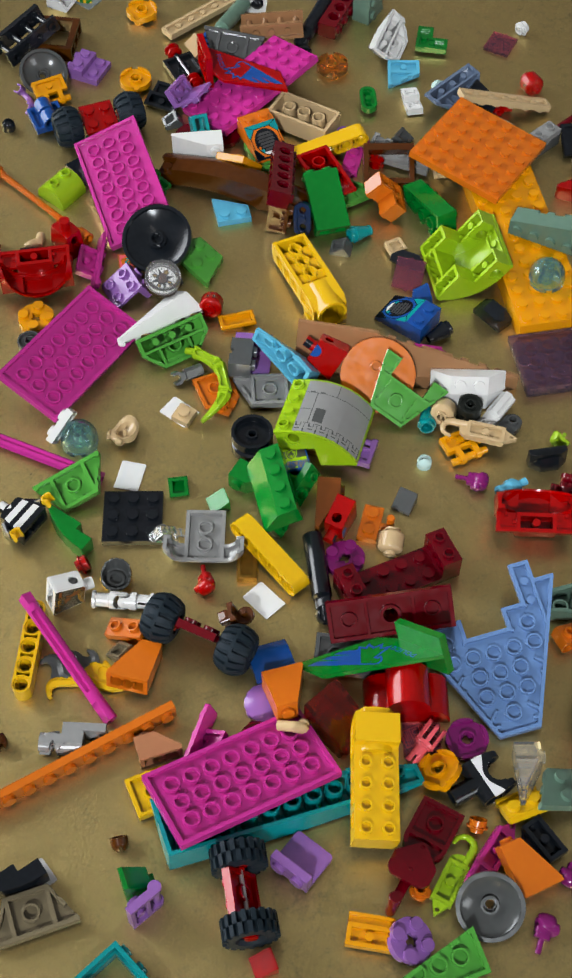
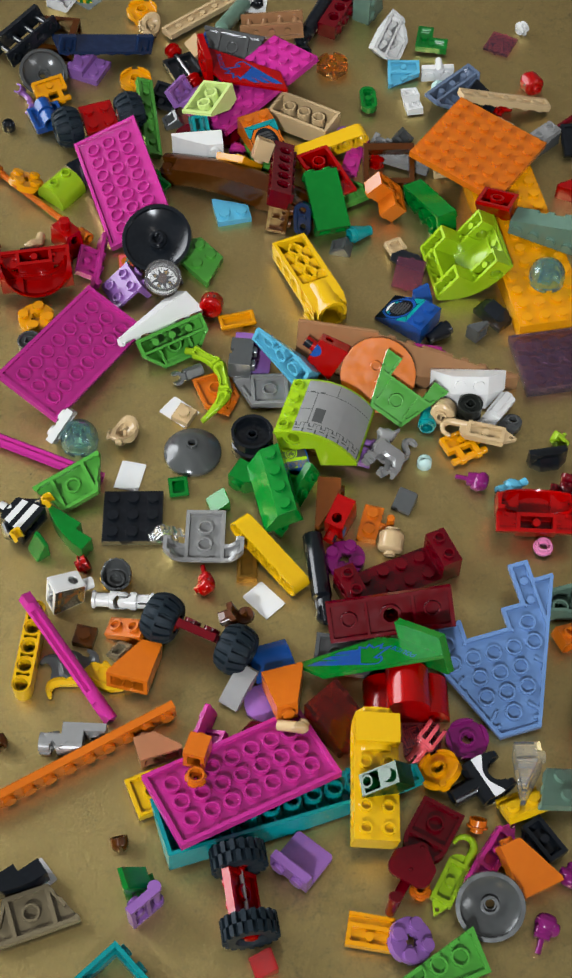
(25, 181): none -> light orange plate
(38, 547): none -> green slope
(85, 636): none -> reddish brown plate
(103, 44): none -> dark blue bracket
(150, 24): none -> tan hat
(150, 129): none -> bright green plate
(192, 459): none -> dark grey dish
(195, 772): none -> orange plate
(197, 749): none -> orange brick
(211, 99): none -> yellowish green slope
(237, 148): none -> dark pink plate
(238, 687): none -> light grey slope
(262, 149): none -> tan brick
(387, 779): none -> dark green slope
(388, 454): none -> light grey animal
(436, 72): none -> white plate
(477, 331): none -> dark grey slope
(497, 202): none -> red slope
(543, 542): none -> bright pink plate

